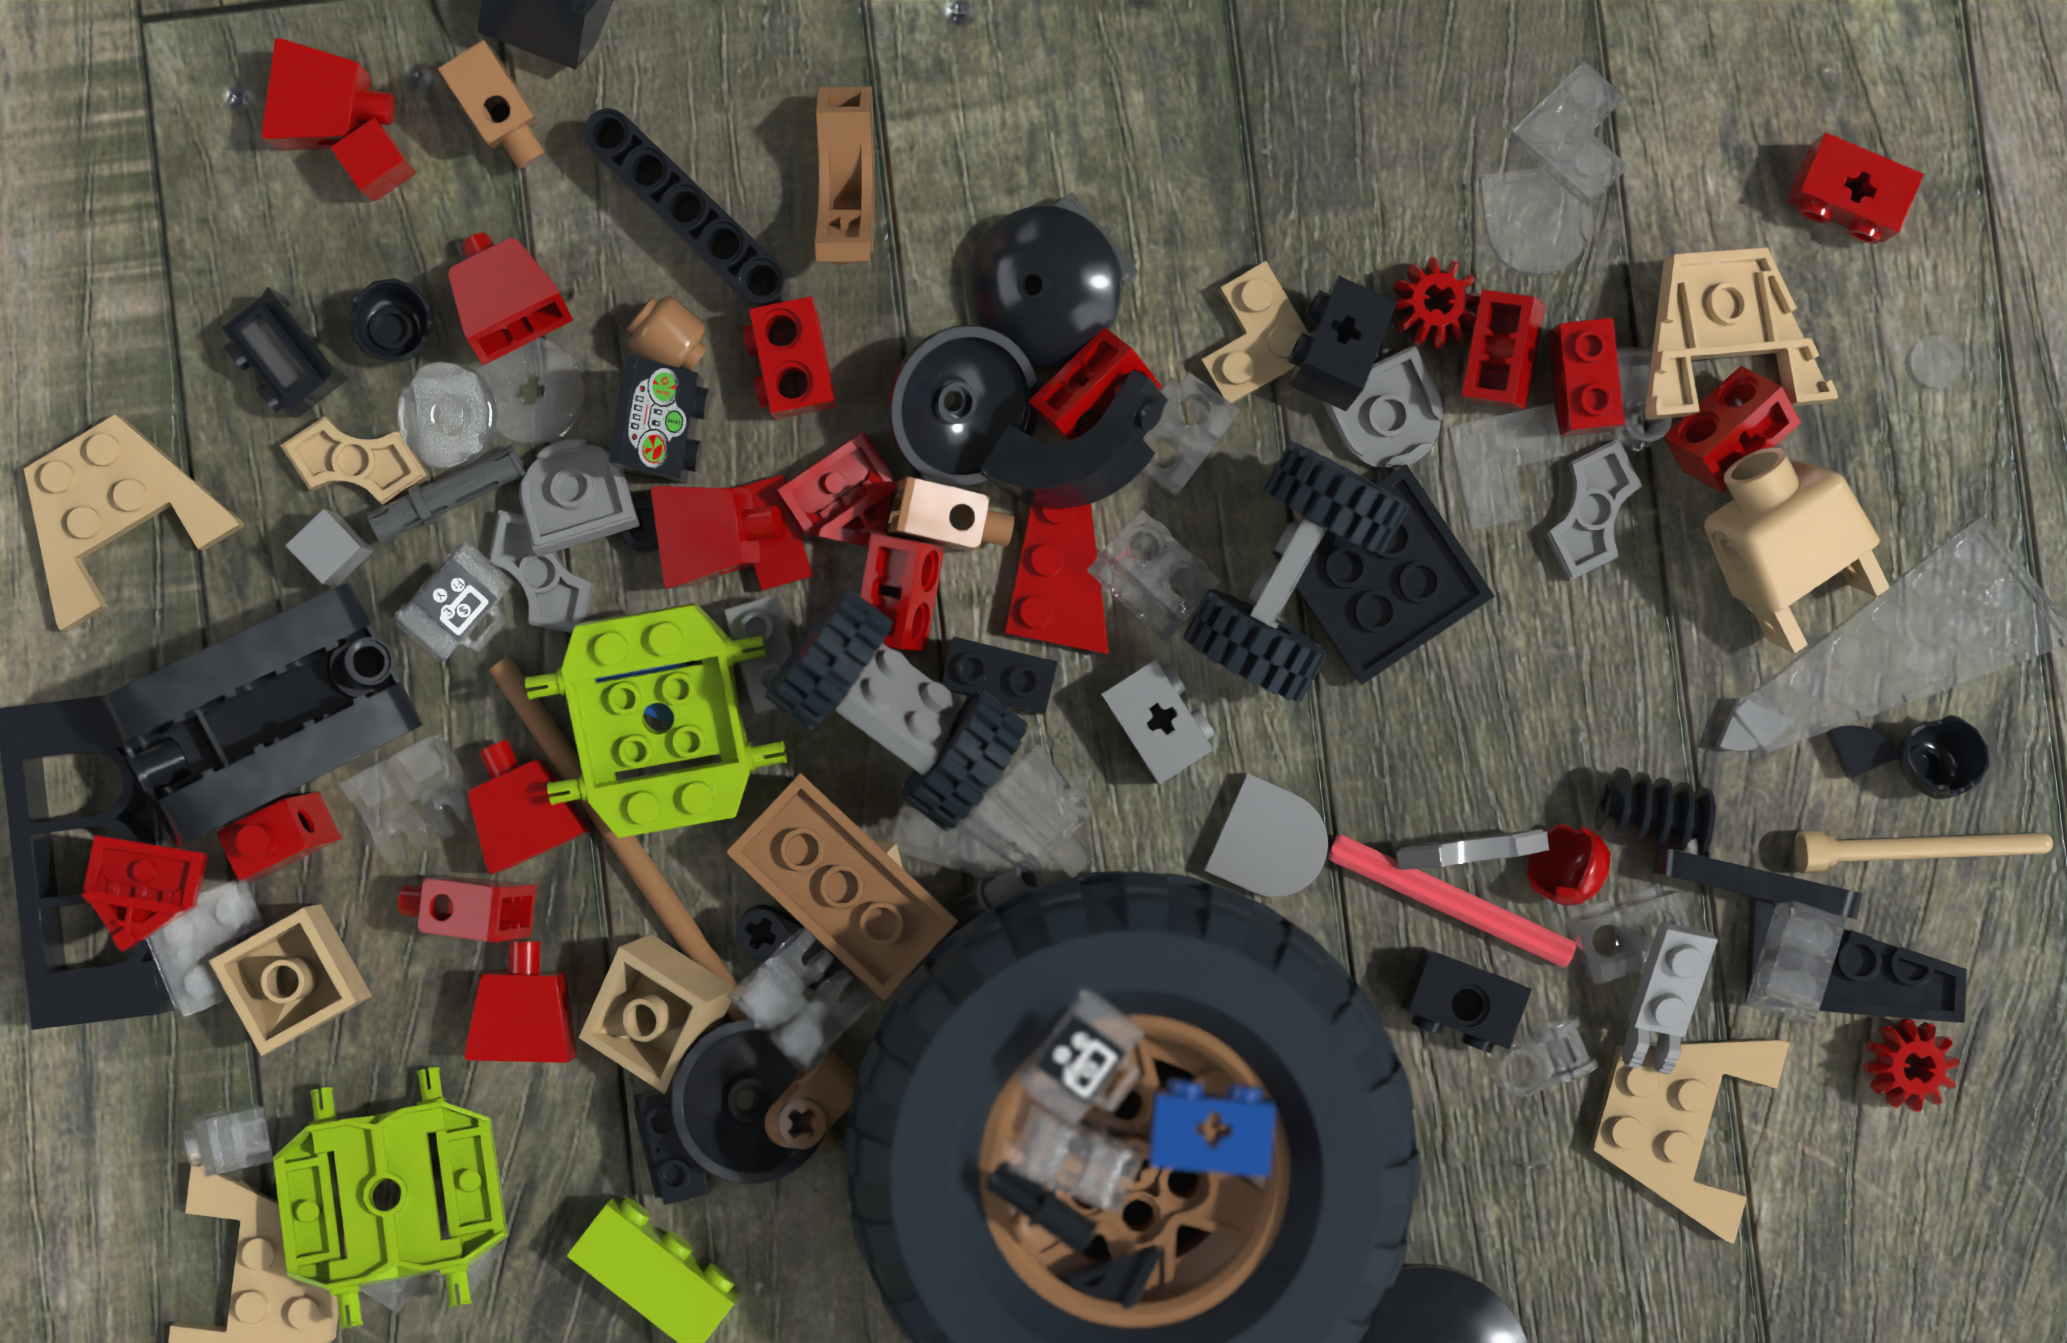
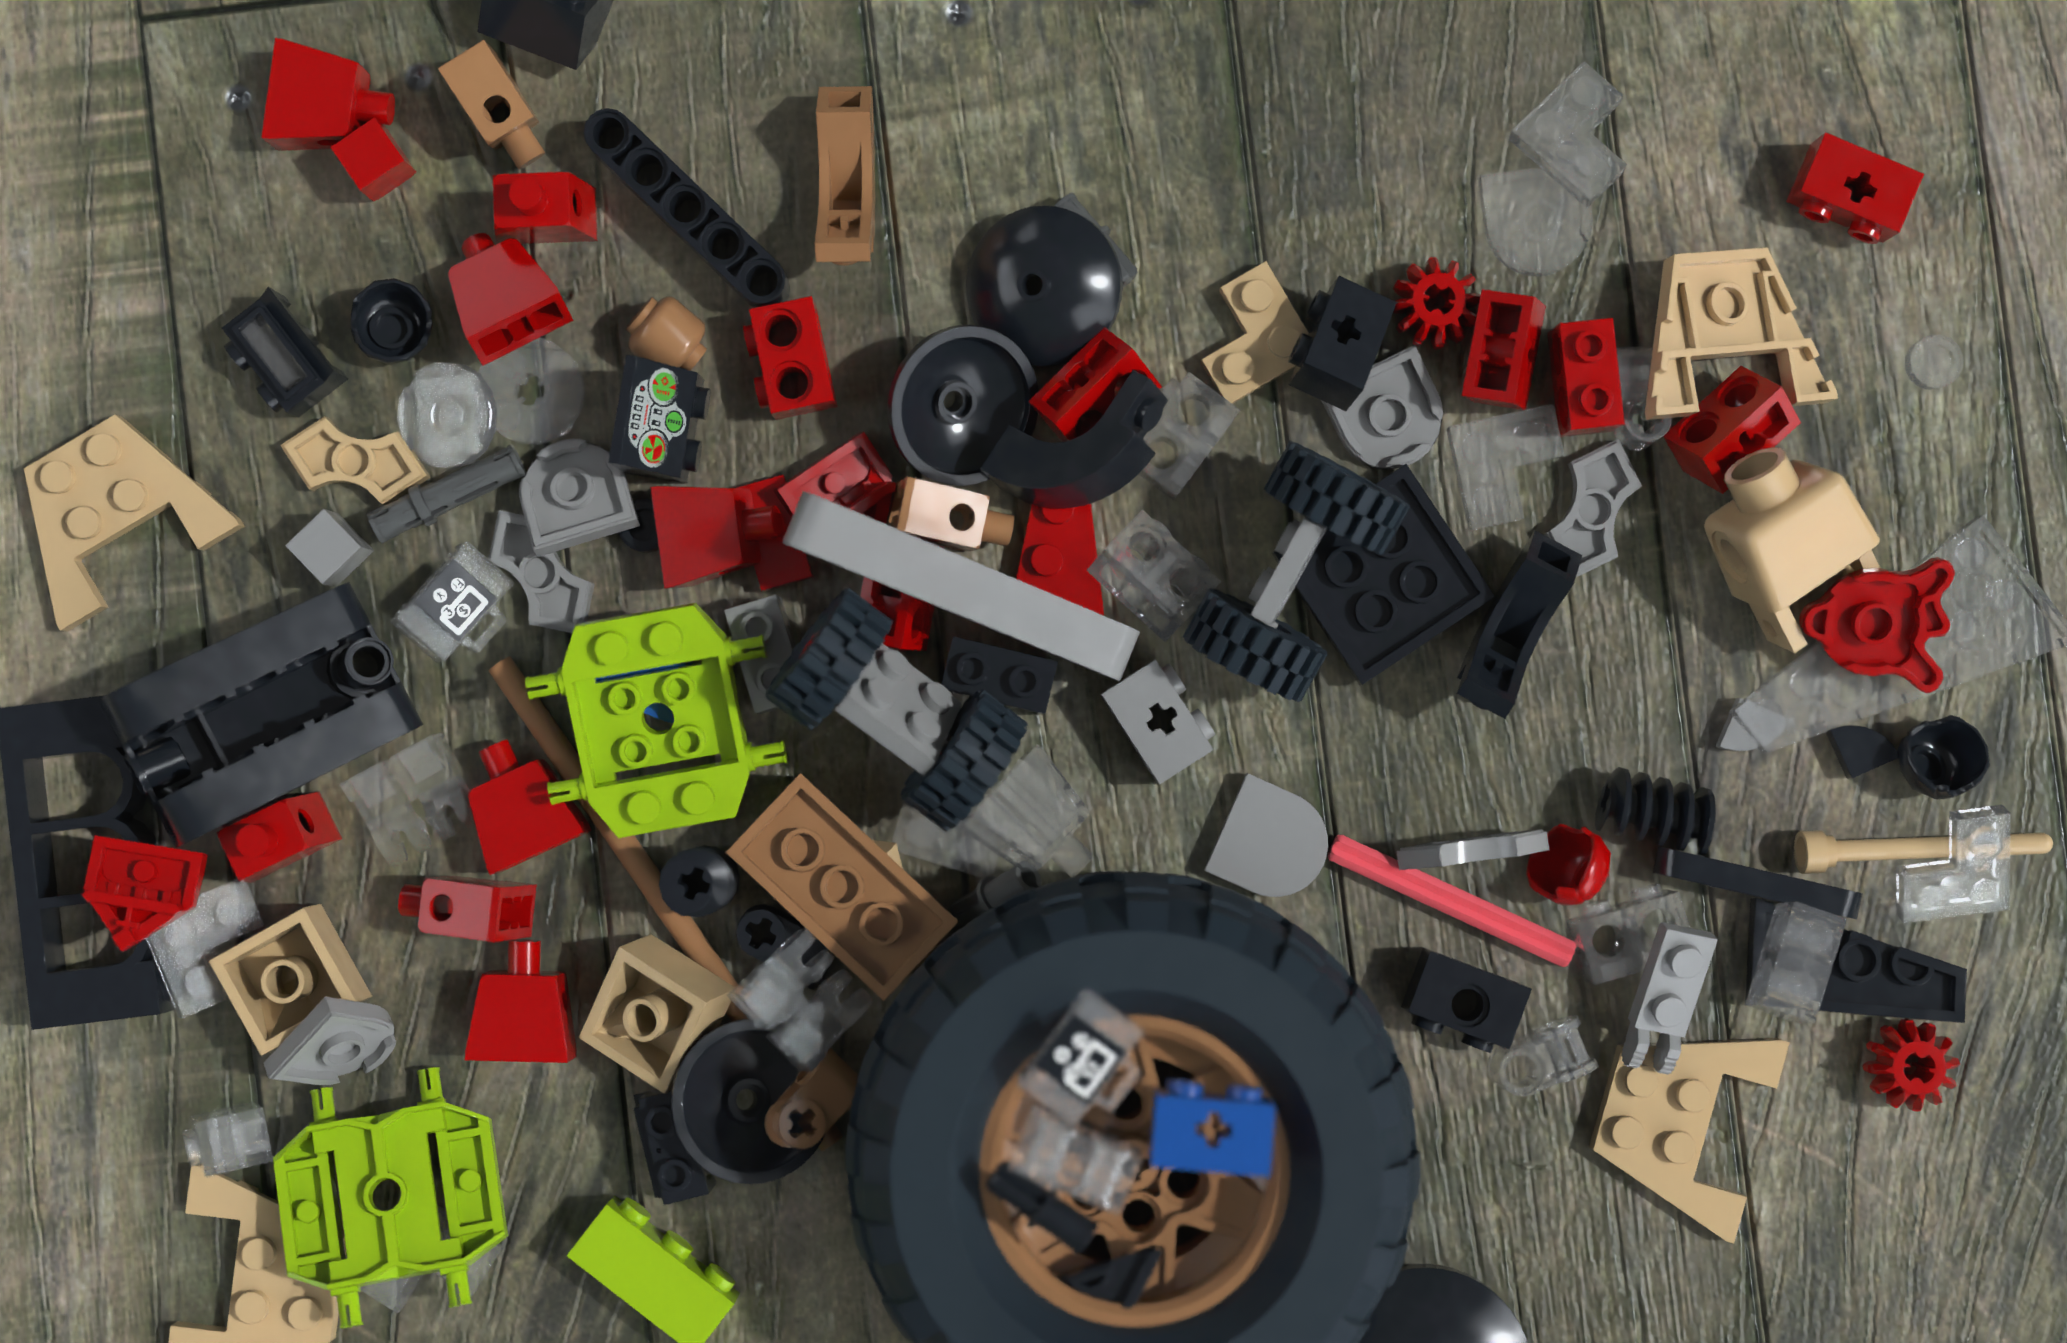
(333, 1042): none -> light grey tile
(542, 209): none -> red torso
(680, 890): none -> black piece
(960, 586): none -> light grey beam
(1515, 623): none -> black arch
(1881, 620): none -> red tile
(1973, 877): none -> clear plate

